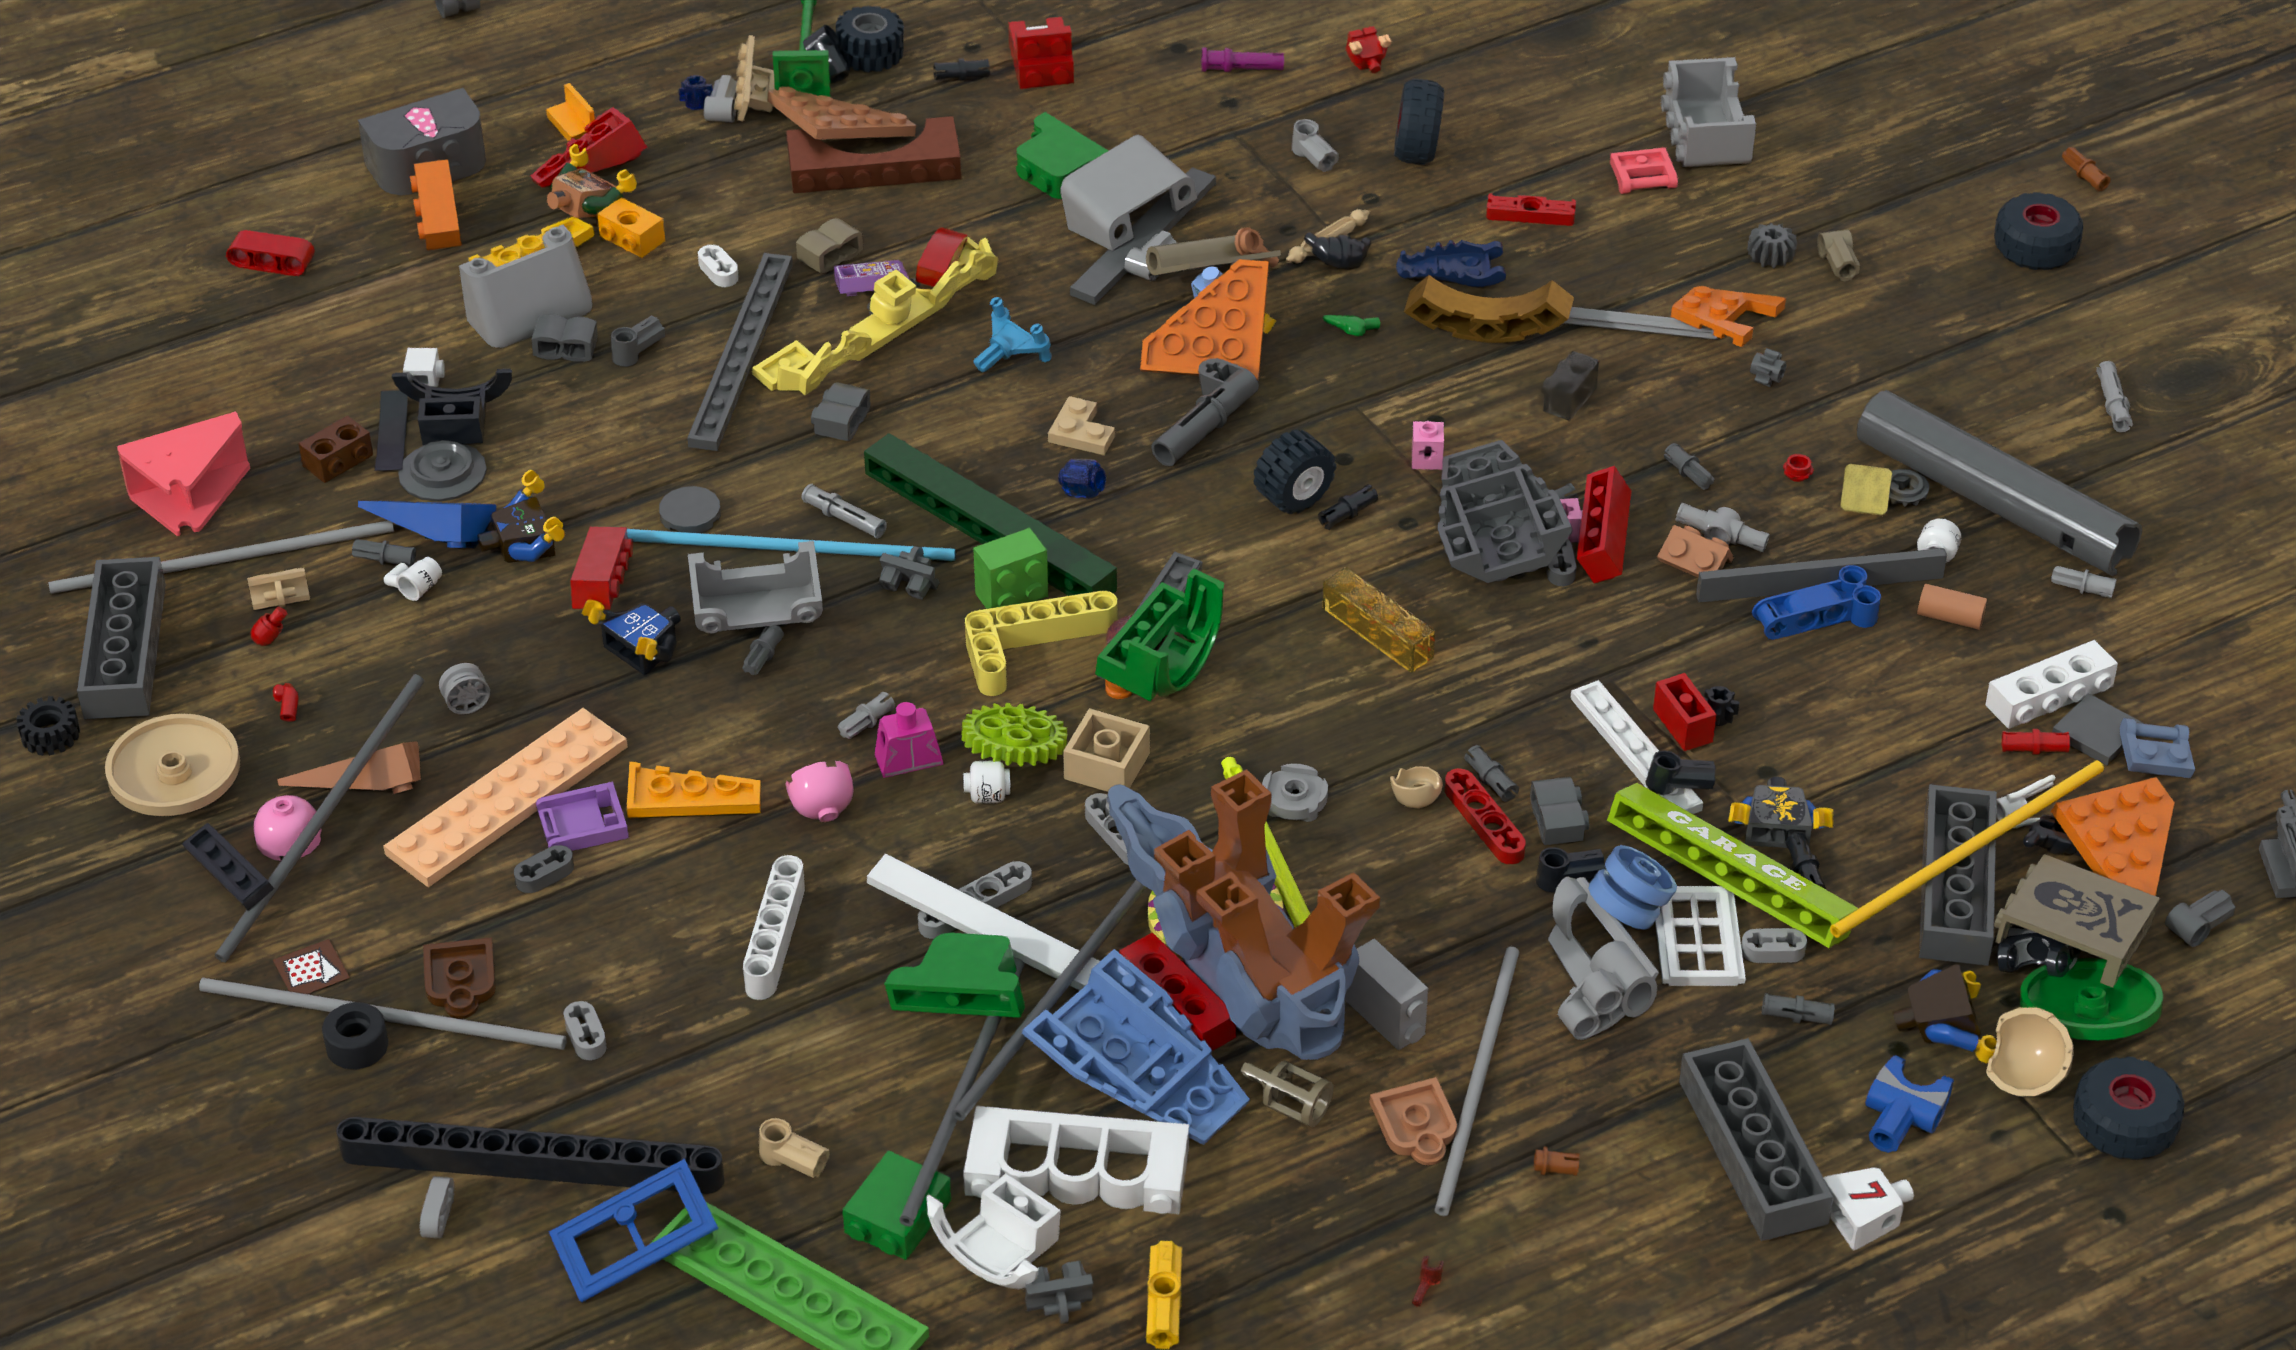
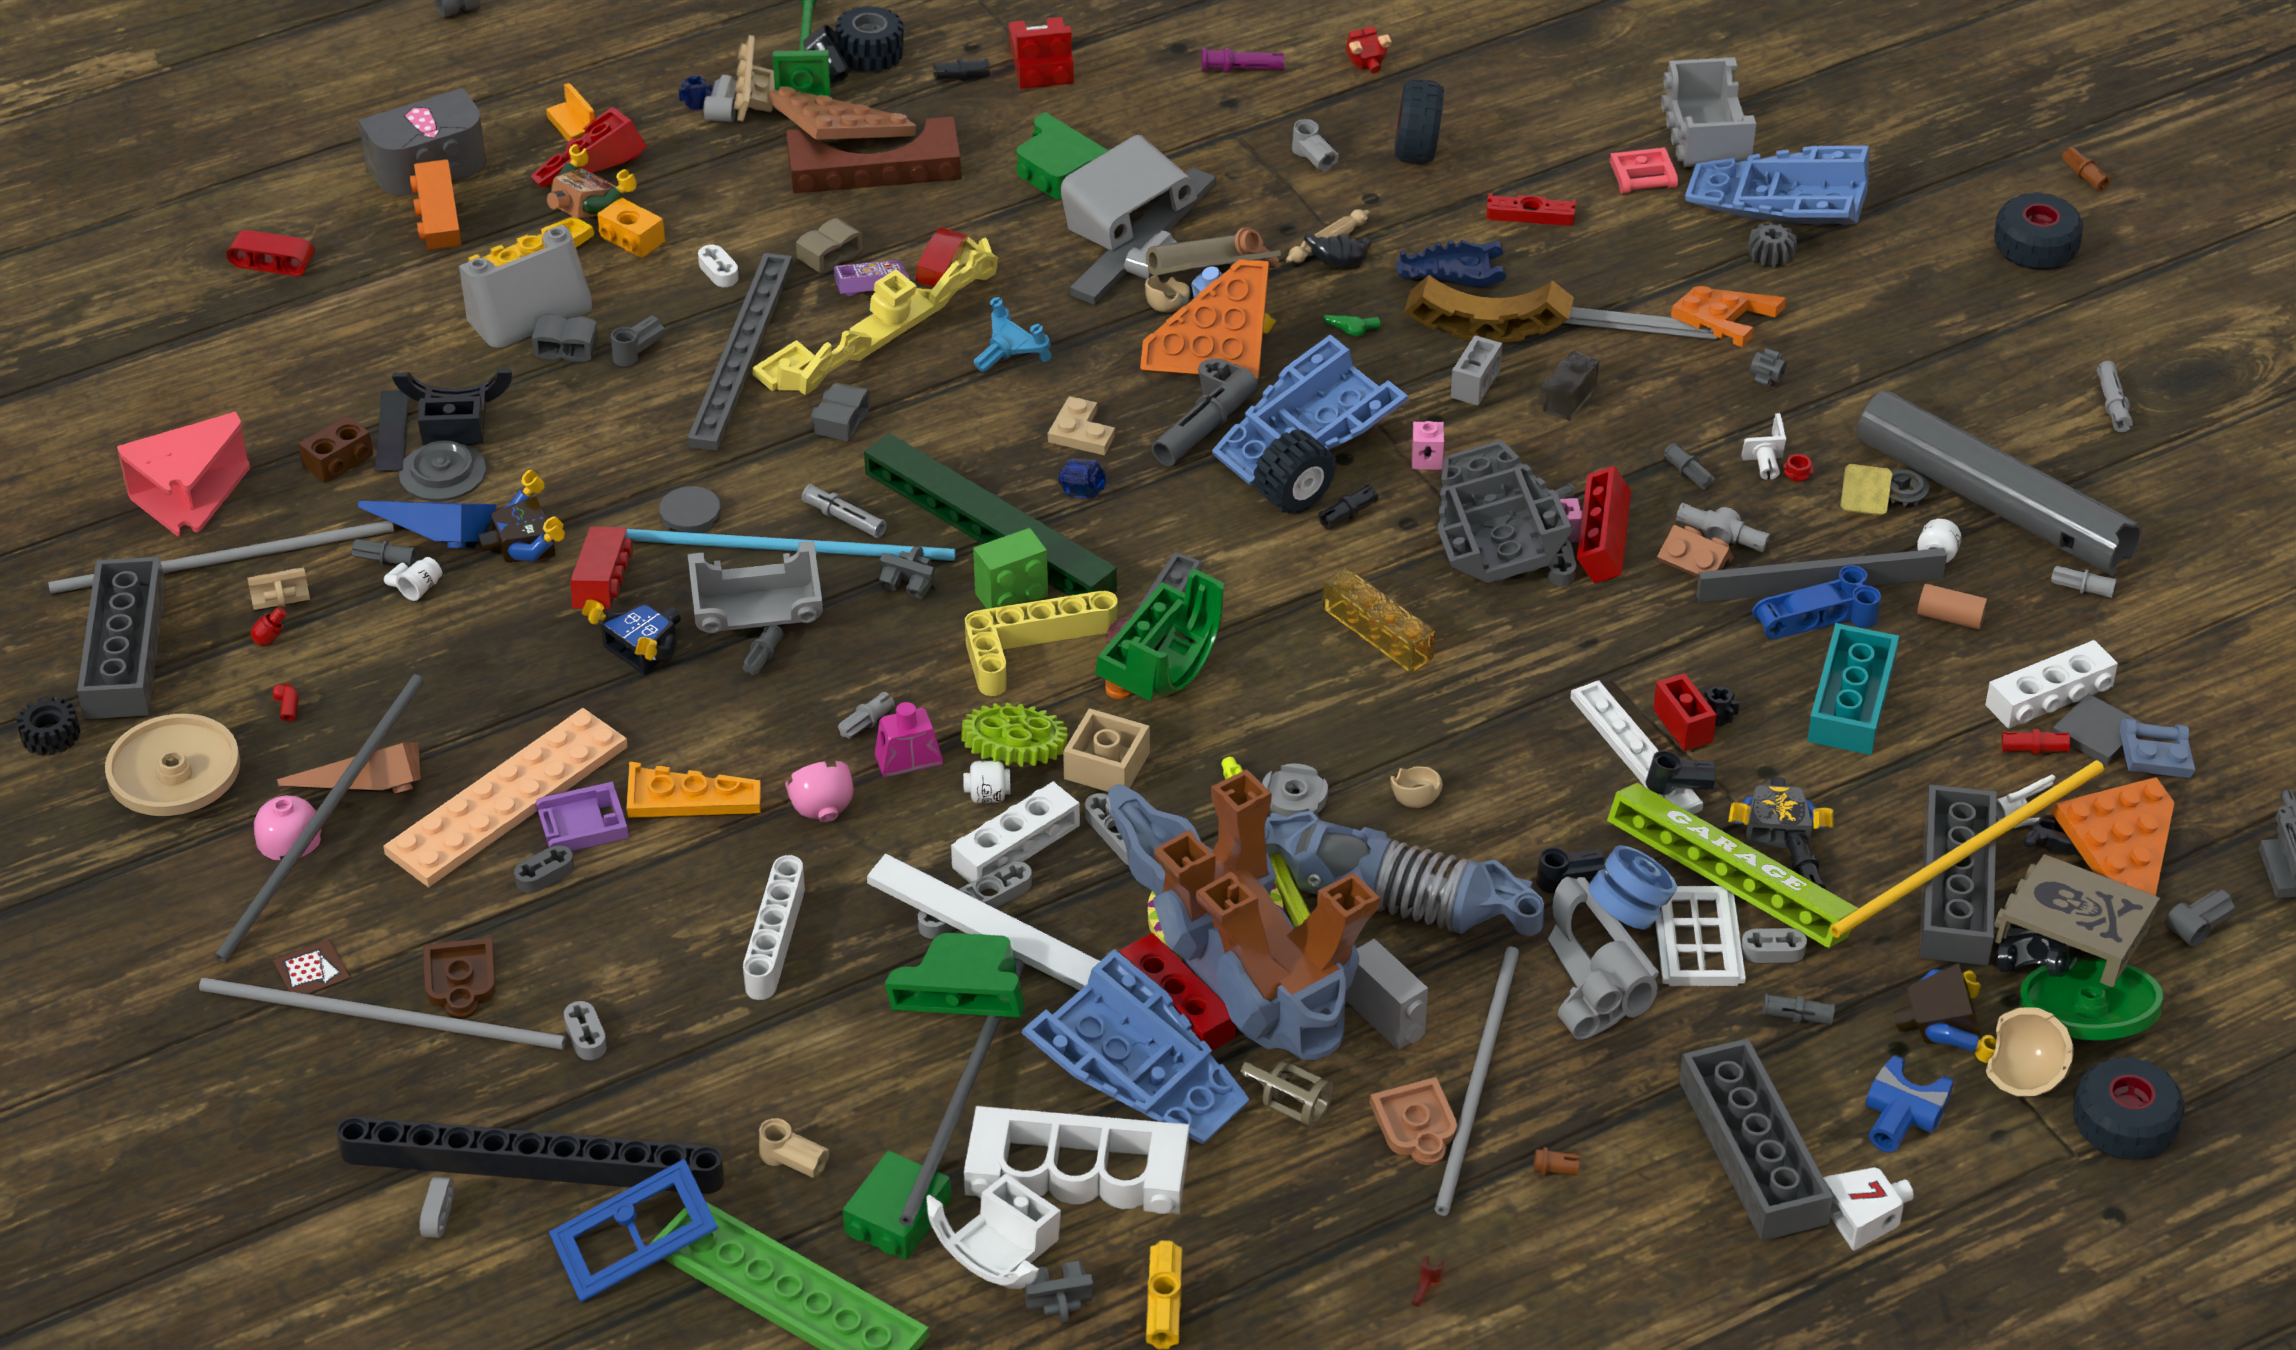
(228, 866): black tile -> none
(359, 1050): black tyre -> none
(424, 365): white brick -> none
(462, 686): light grey wheel -> none
(1016, 833): none -> white brick
(1048, 1000): dark grey piece -> none
(1167, 296): none -> tan hair
(1313, 394): none -> medium blue wedge
(1472, 894): none -> piece
(1476, 370): none -> light grey brick
(1479, 818): red beam -> none
(1491, 773): dark grey pin -> none
(1558, 810): dark grey brick -> none
(1766, 449): none -> white bracket
(1796, 188): none -> medium blue wedge
(1838, 249): dark tan piece -> none
(1853, 689): none -> teal brick

